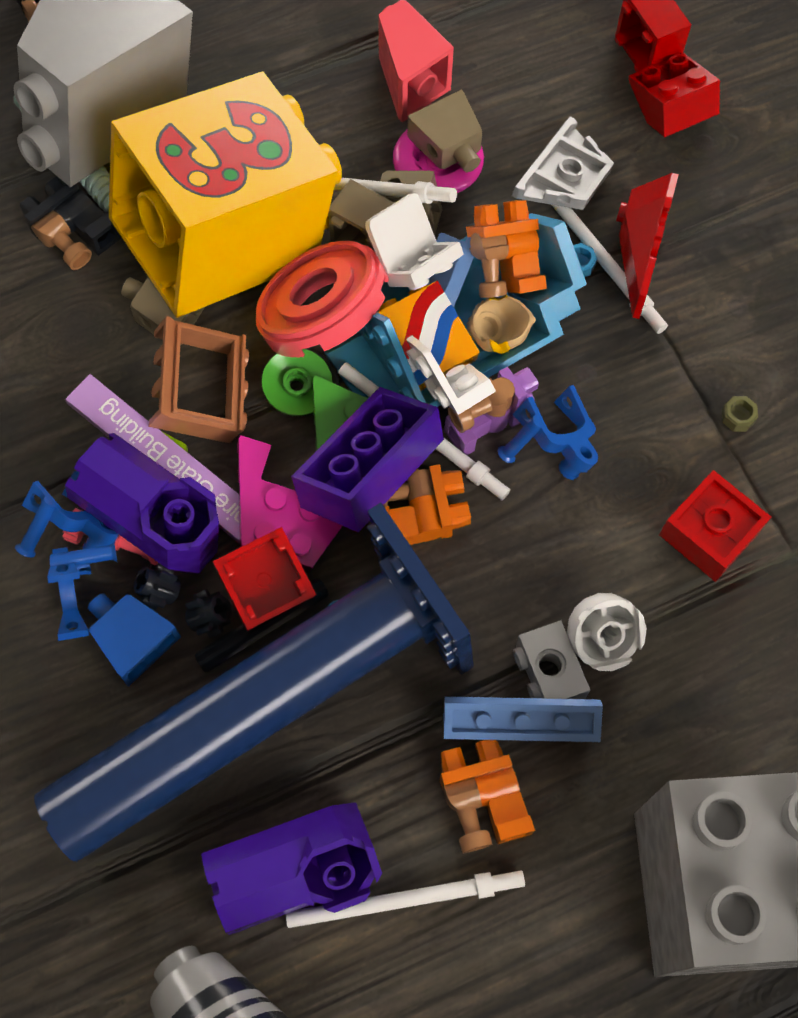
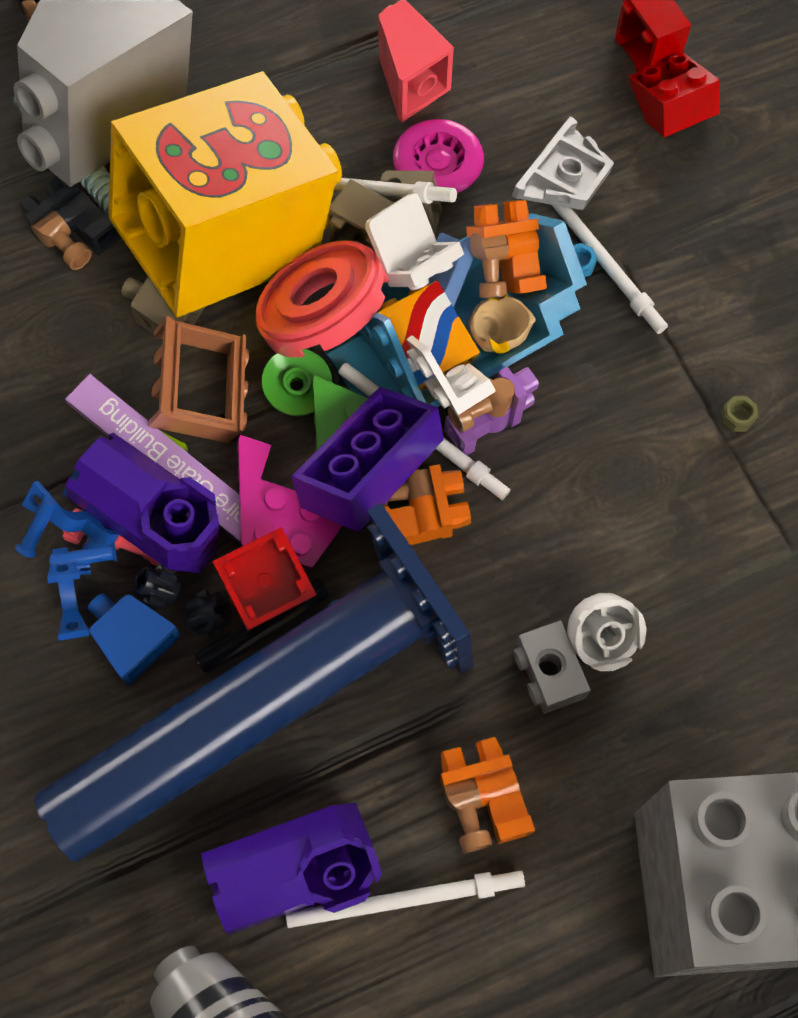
(447, 132): dark tan torso -> none
(522, 719): medium blue panel -> none
(574, 446): blue piece -> none
(642, 233): red wedge -> none
(714, 525): red container -> none

